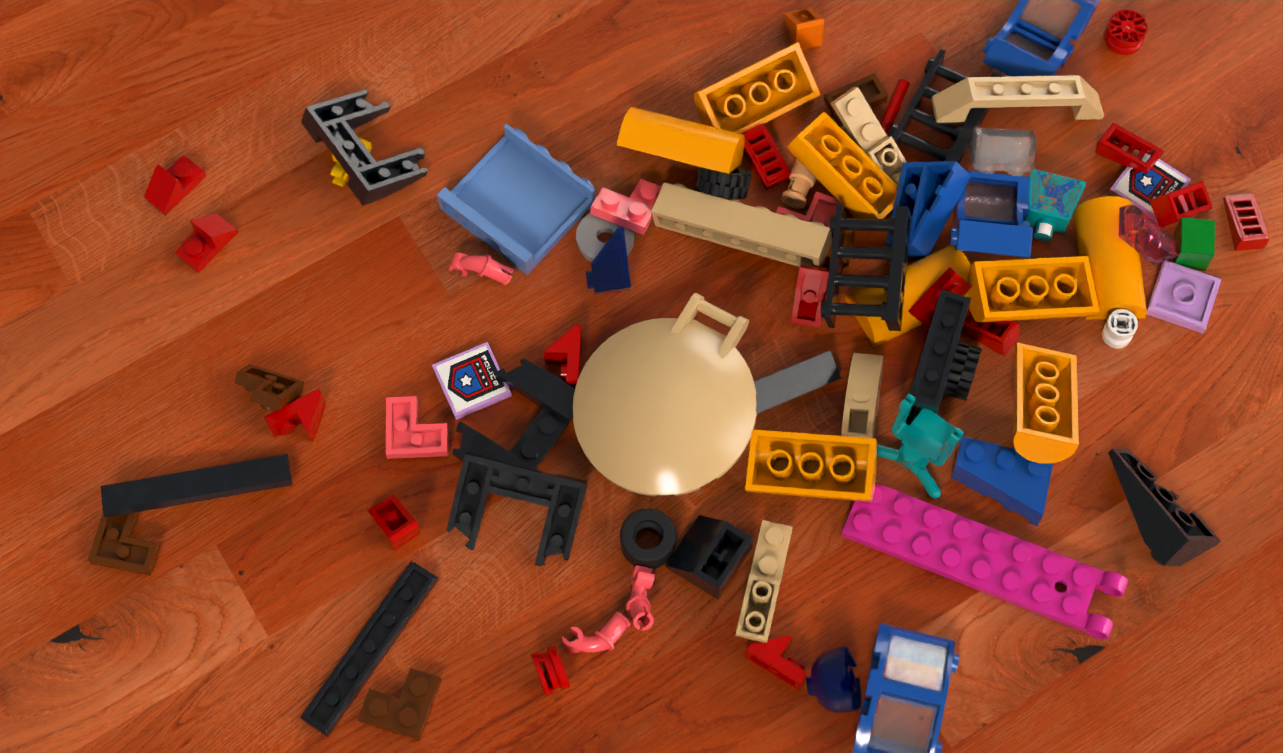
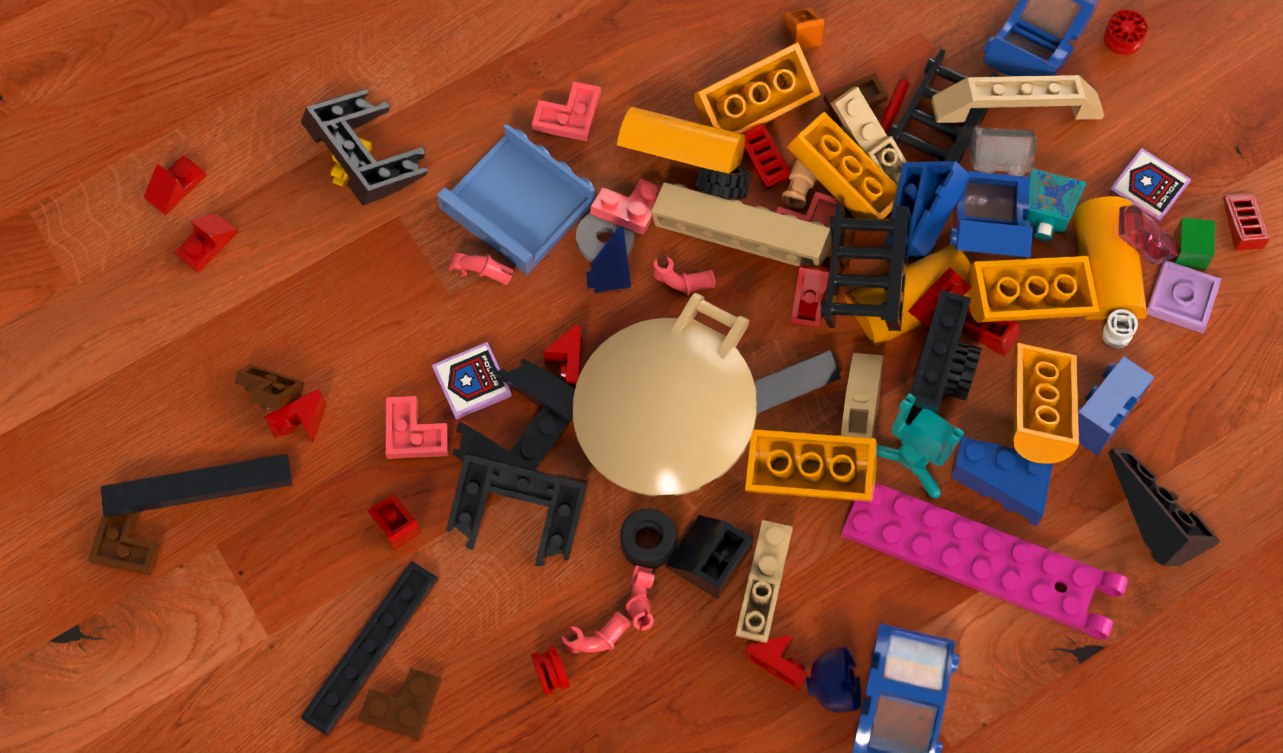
(571, 120): none -> coral plate
(685, 282): none -> coral piece
(1111, 403): none -> wedge
(1124, 137): red slope -> none
(1180, 203): red slope -> none

